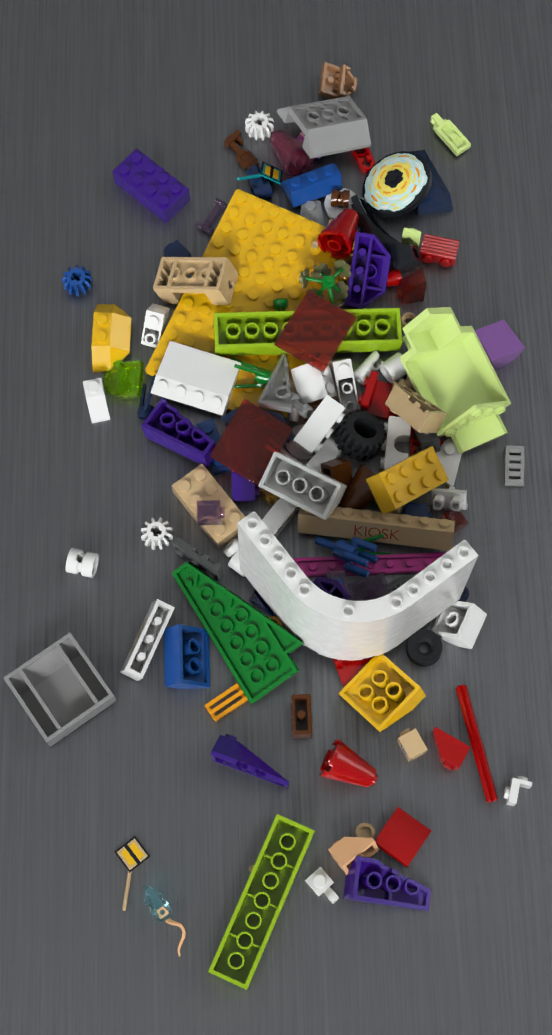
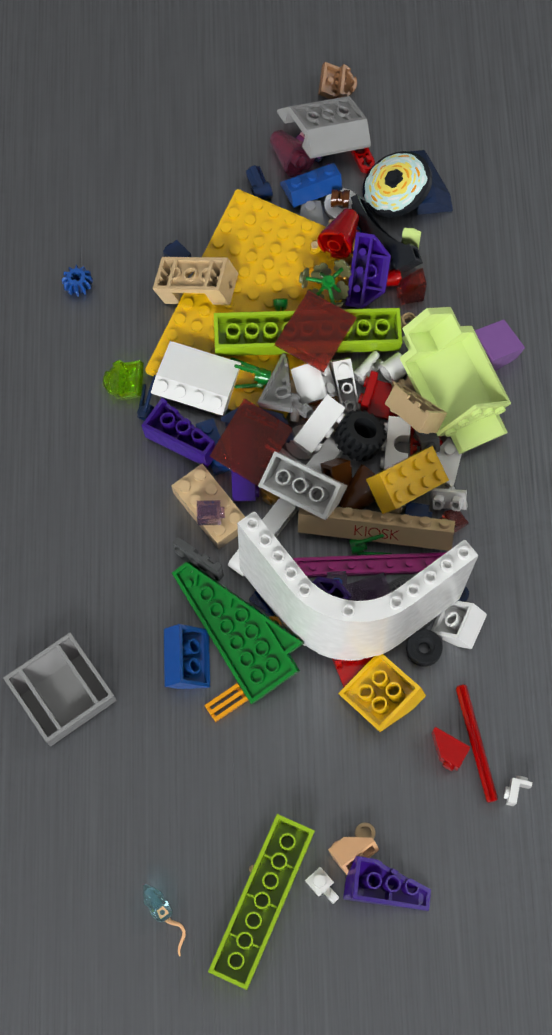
(82, 562): white wheel -> none
(96, 400): white slope -> none
(109, 336): yellow wedge -> none
(131, 855): piece -> none
(147, 640): white brick -> none
(151, 185): dark purple brick -> none
(155, 324): white slope -> none
(163, 528): white gear -> none
(205, 227): clear purple piece -> none
(231, 548): white tile -> none
(237, 756): dark purple wedge -> none
(243, 156): reddish brown piece -> none
(259, 125): white gear -> none
(267, 171): piece -> none
(301, 716): reddish brown brick -> none
(347, 766): red cone -> none
(350, 553): blue plant -> none
(402, 837): red slope -> none
(411, 744): tan brick -> none
(439, 250): red brick -> none
(450, 134): yellowish green hinge -> none
(509, 453): light grey slope -> none

